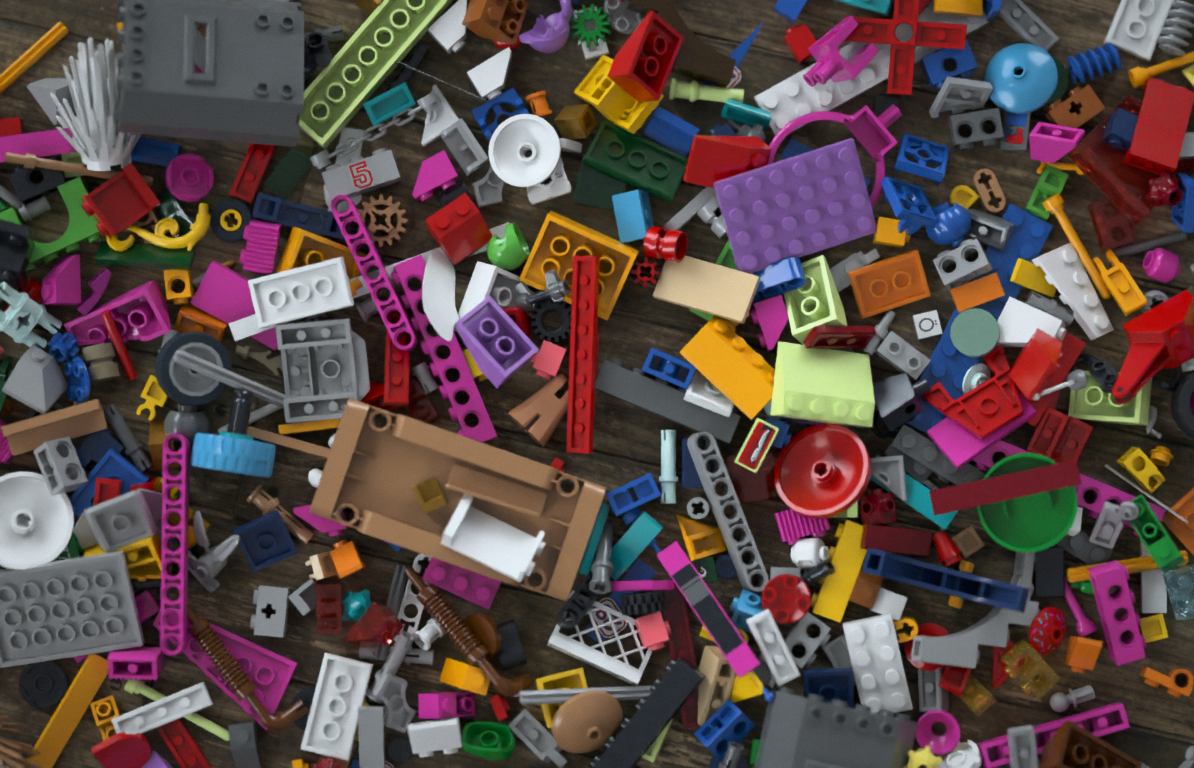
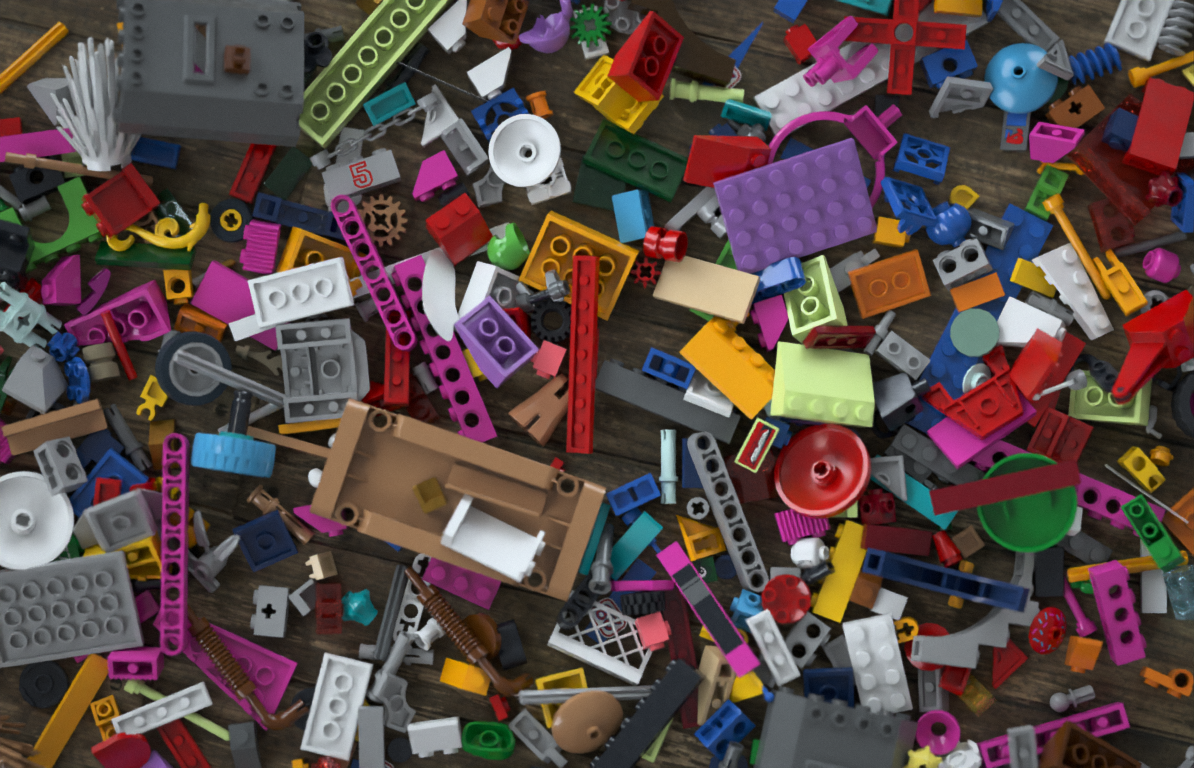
(186, 421): dark grey plant -> none
(189, 177): dark pink tile -> none
(237, 59): none -> reddish brown tile
(347, 558): orange slope -> none
(375, 627): clear red slope -> none
(446, 704): dark pink slope -> none
(570, 145): white tile -> none
(575, 121): pearl gold panel -> none
(671, 131): blue panel -> none
(927, 324): white tile -> none
(974, 122): dark grey brick -> none
(994, 188): medium nougat beam -> none
(1032, 666): clear yellow brick -> none
(1057, 61): none -> light grey tile
(1111, 522): light grey hinge -> none
(1153, 628): yellow plate -> none

